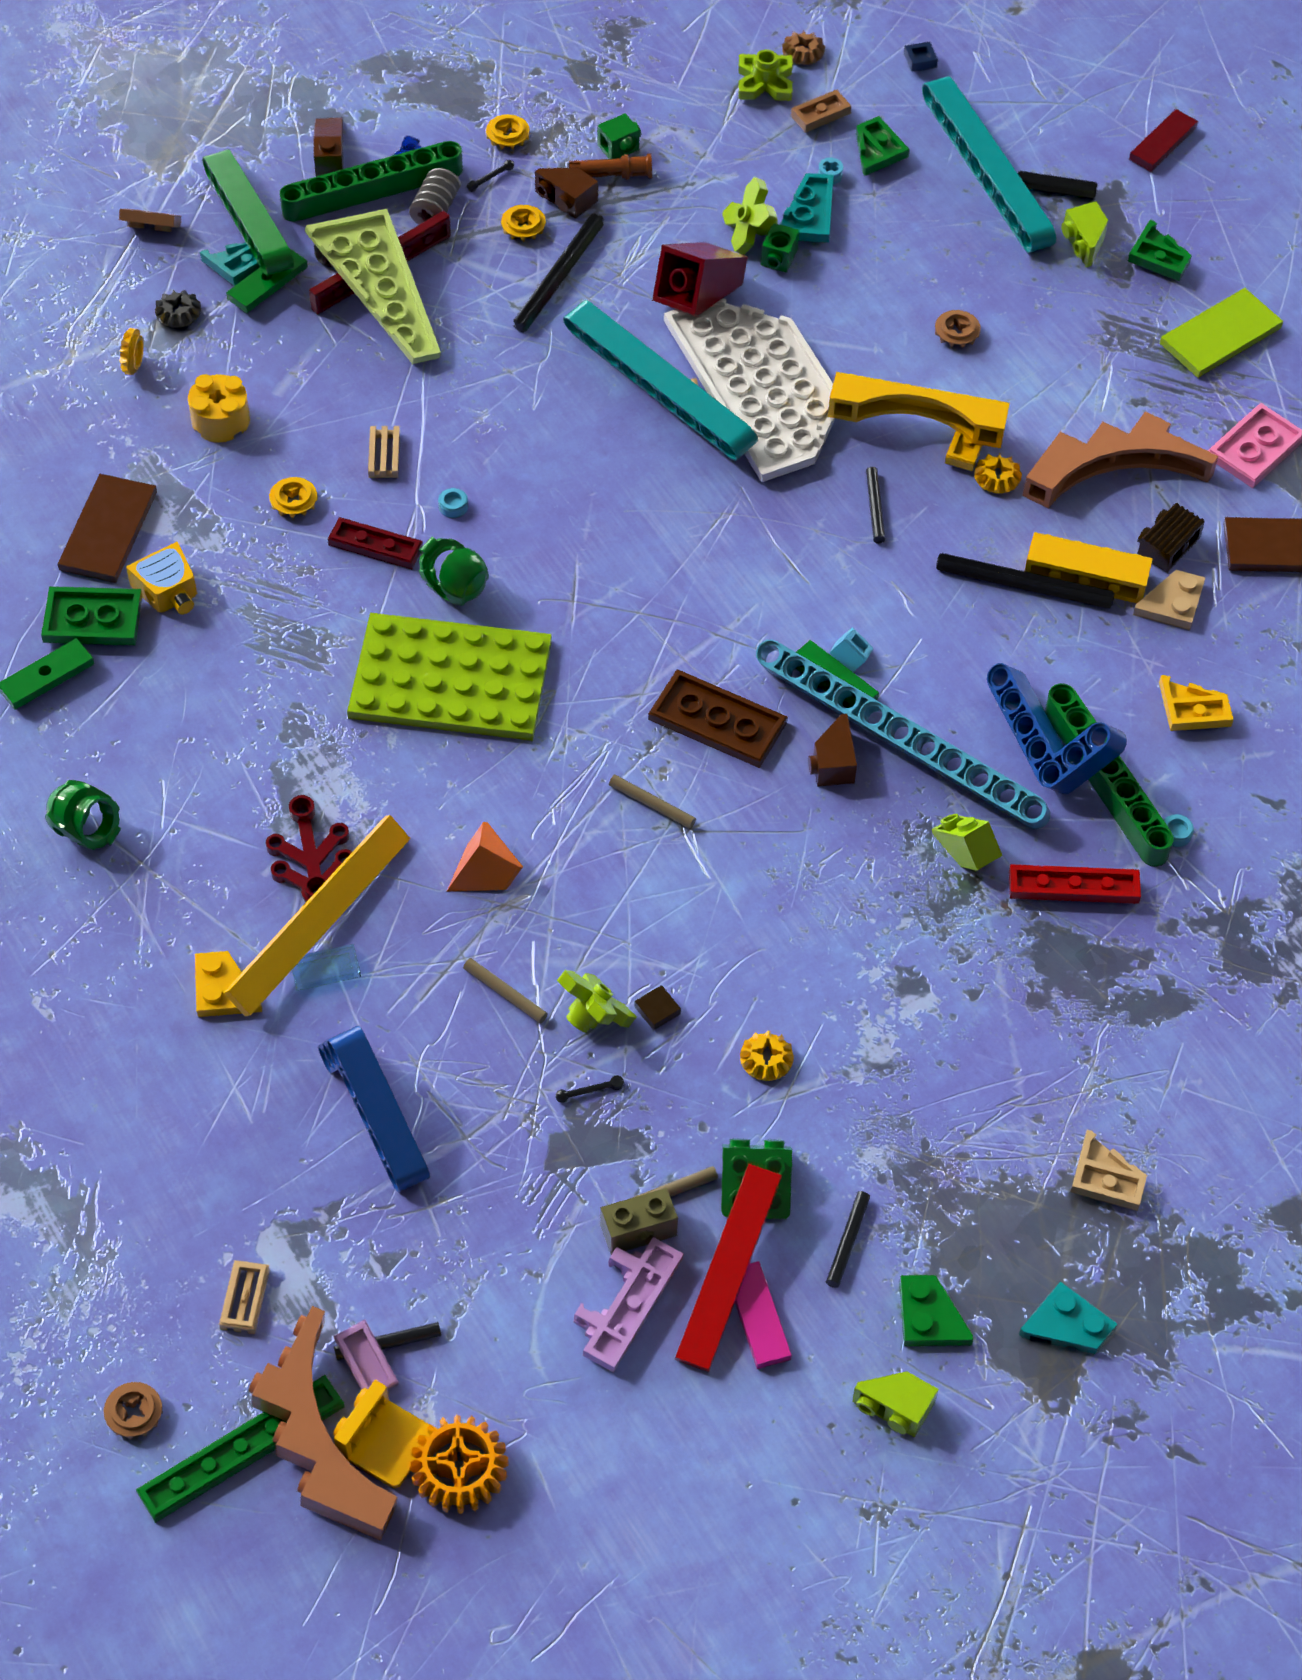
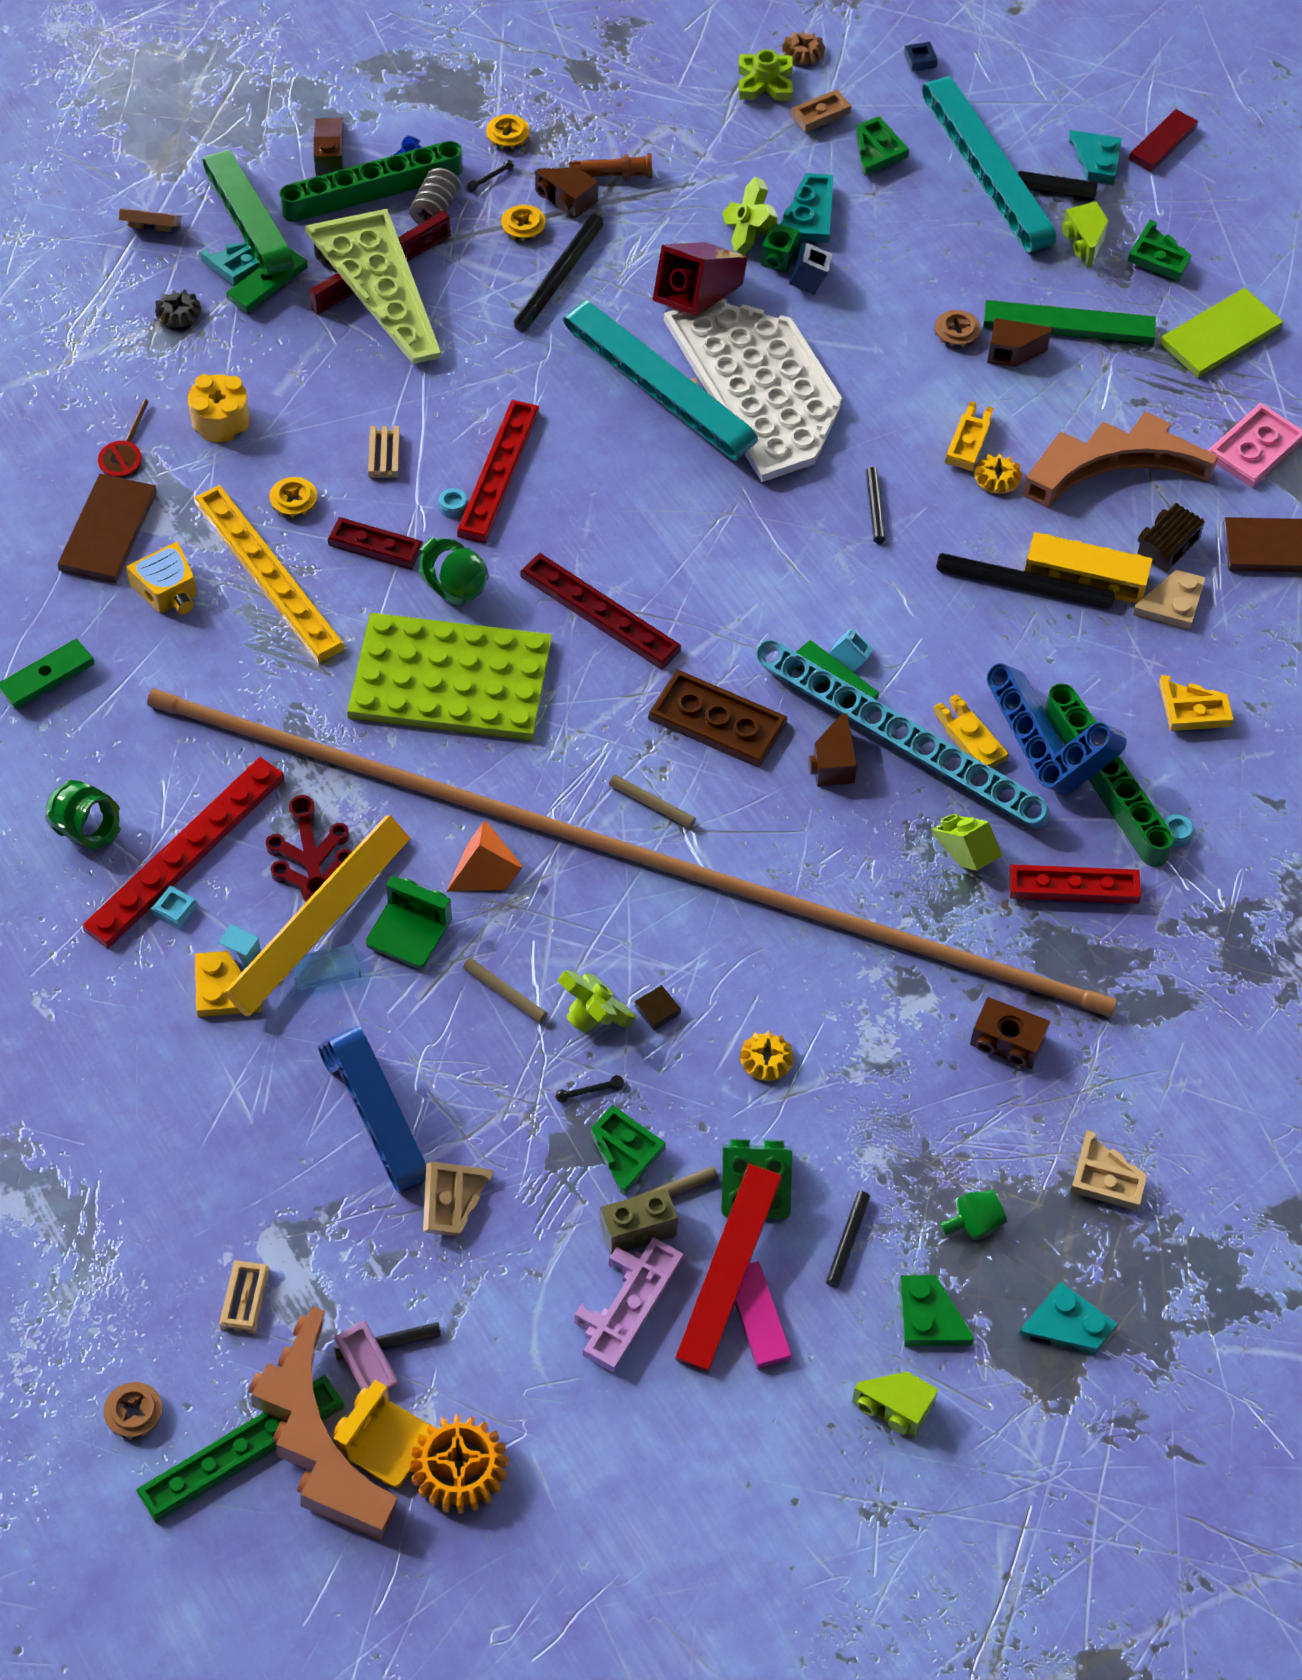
(92, 615): green plate -> none
(122, 457): none -> piece
(131, 351): yellow gear -> none
(174, 907): none -> medium azure tile
(183, 852): none -> red plate
(242, 942): none -> medium azure slope
(269, 574): none -> yellow tile
(410, 922): none -> green bracket
(451, 1195): none -> tan wing
(498, 471): none -> red tile
(601, 611): none -> dark red tile
(618, 136): green brick -> none
(625, 1147): none -> green wing
(809, 267): none -> dark blue slope
(833, 167): medium azure bush -> none
(863, 397): yellow arch -> none
(970, 732): none -> yellow hinge
(977, 1213): none -> green piece
(1002, 1018): none -> reddish brown brick
(1017, 342): none -> reddish brown slope
(1075, 321): none -> green tile
(1086, 999): none -> medium nougat piece
(1096, 154): none -> teal wing

